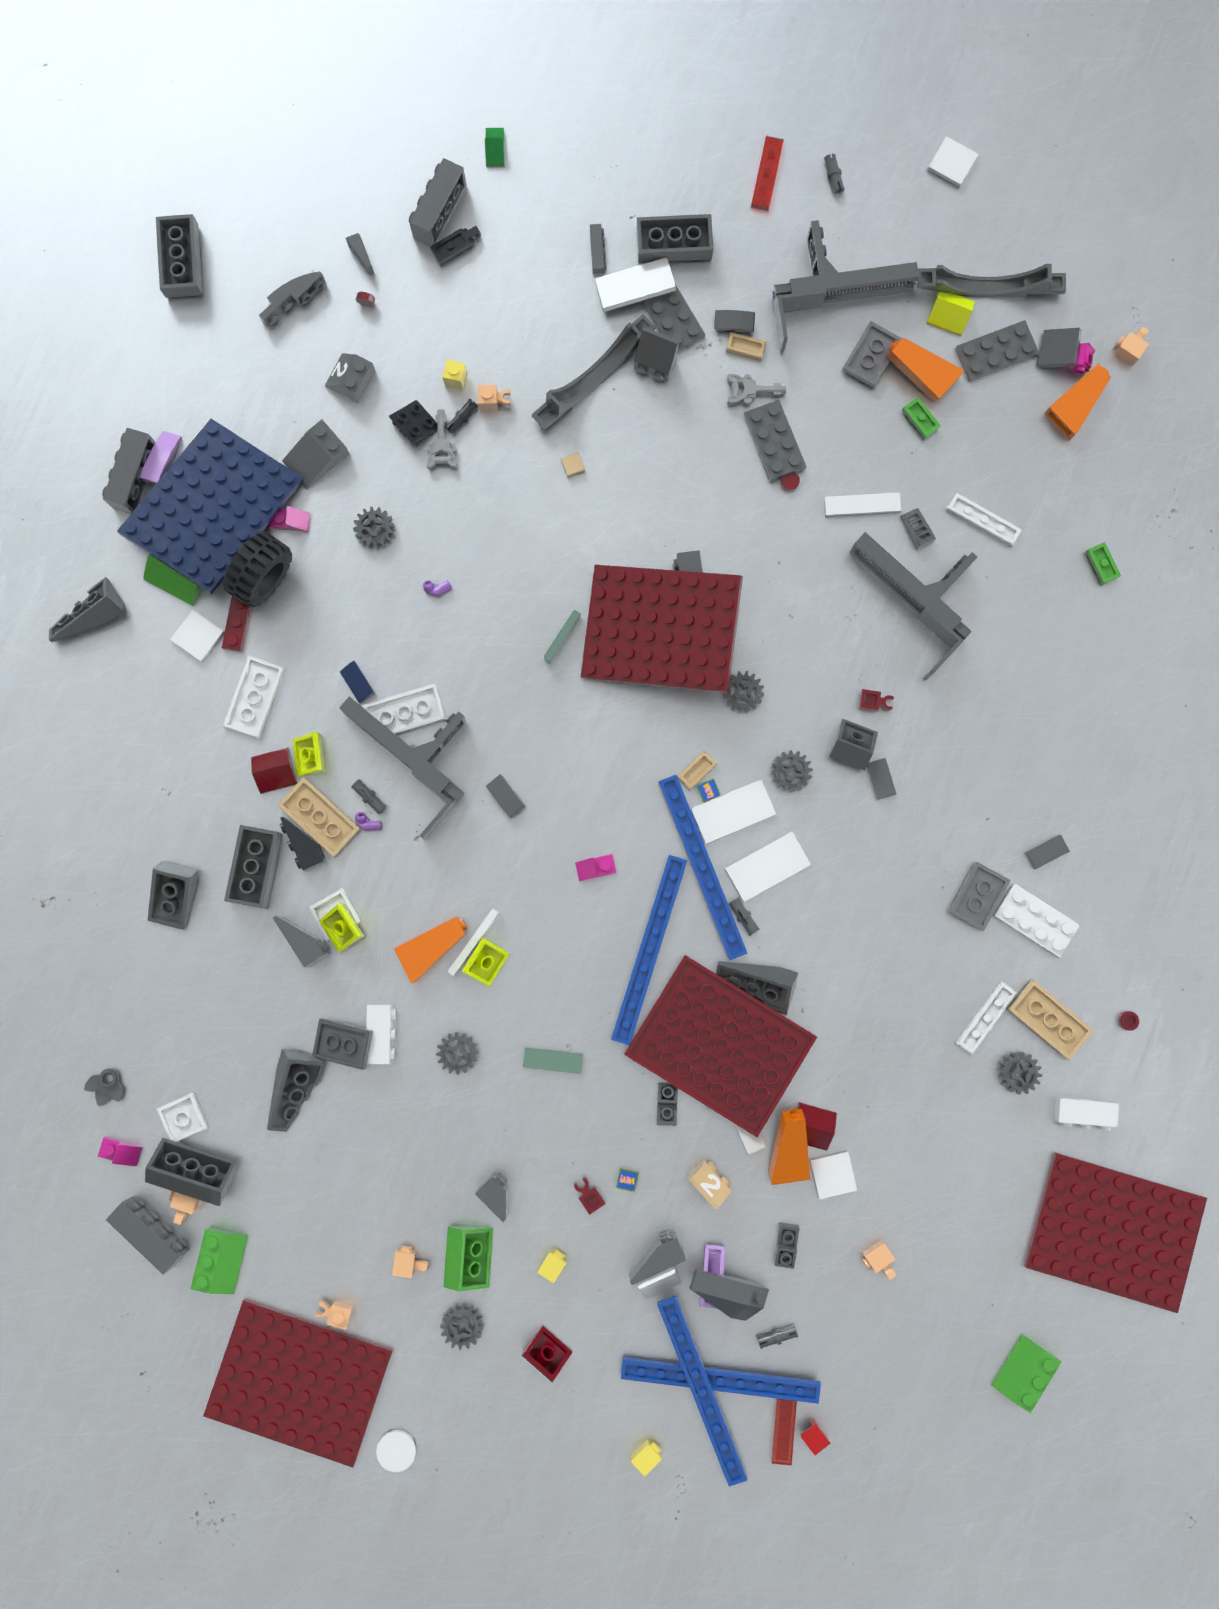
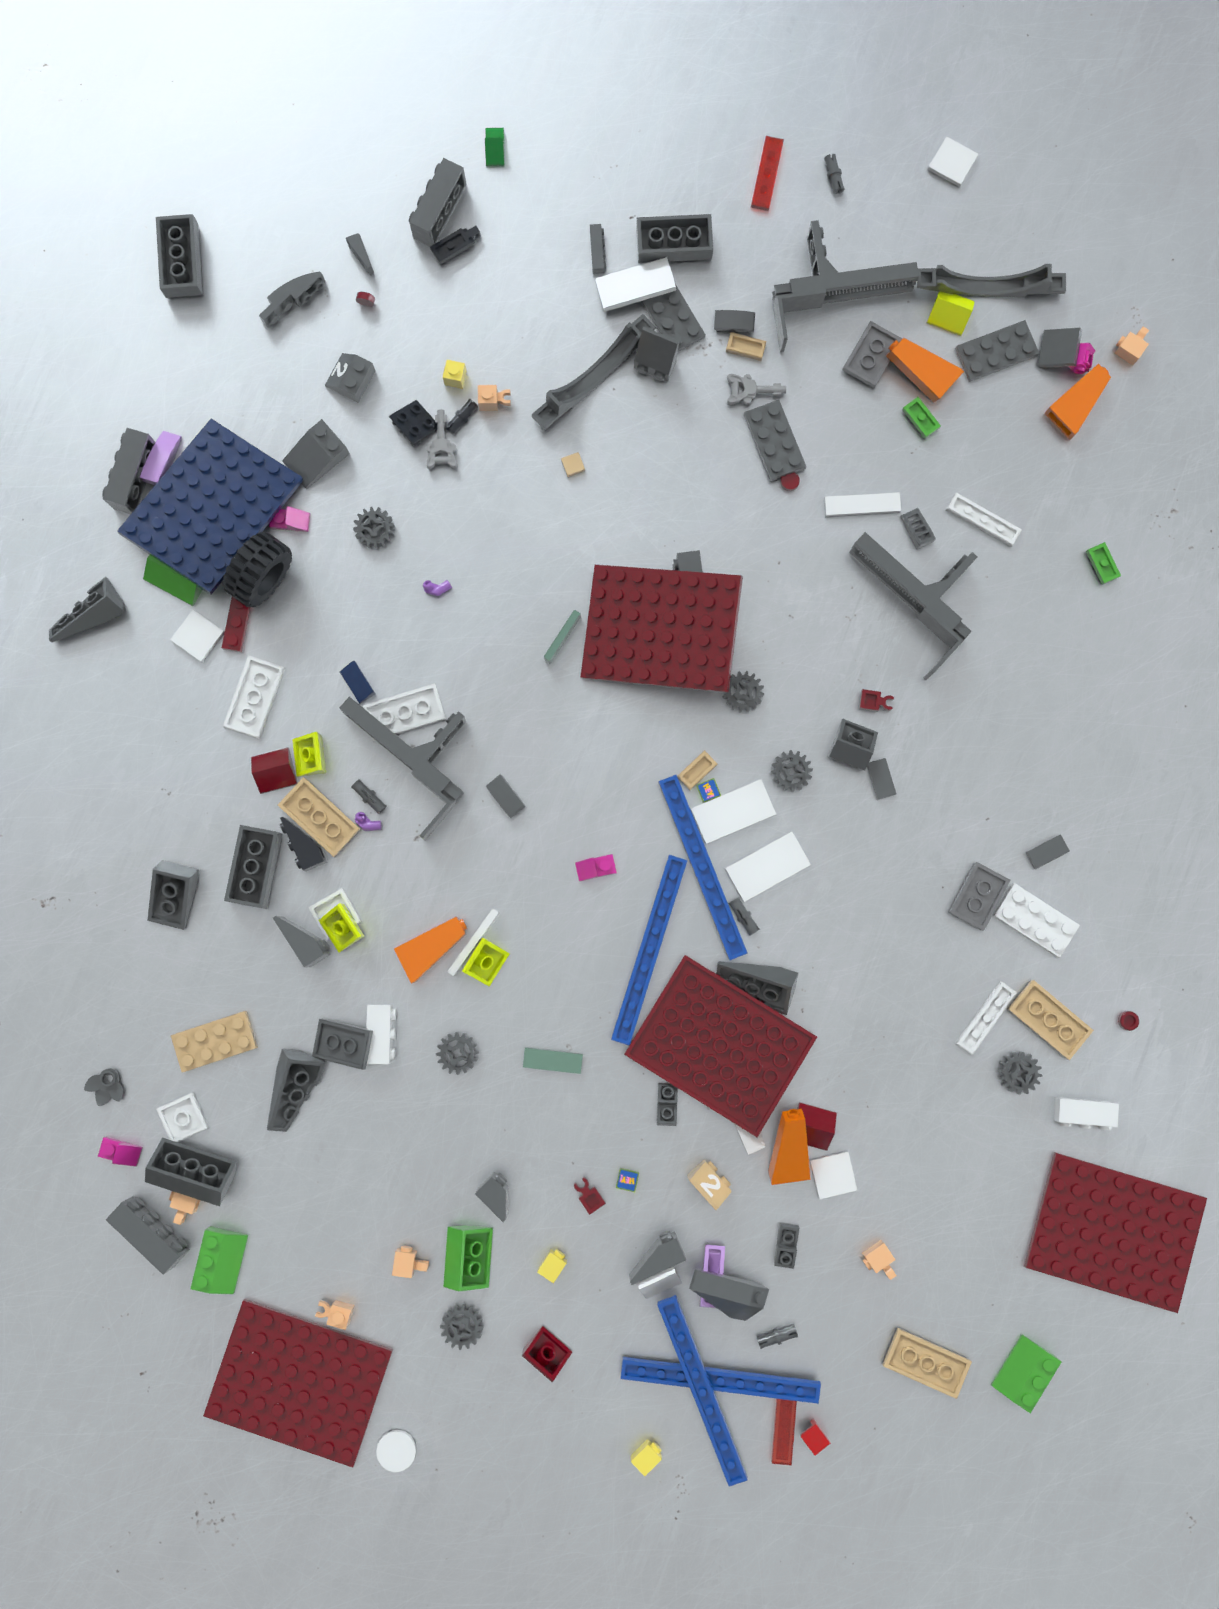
(214, 1041): none -> tan plate
(927, 1363): none -> tan plate

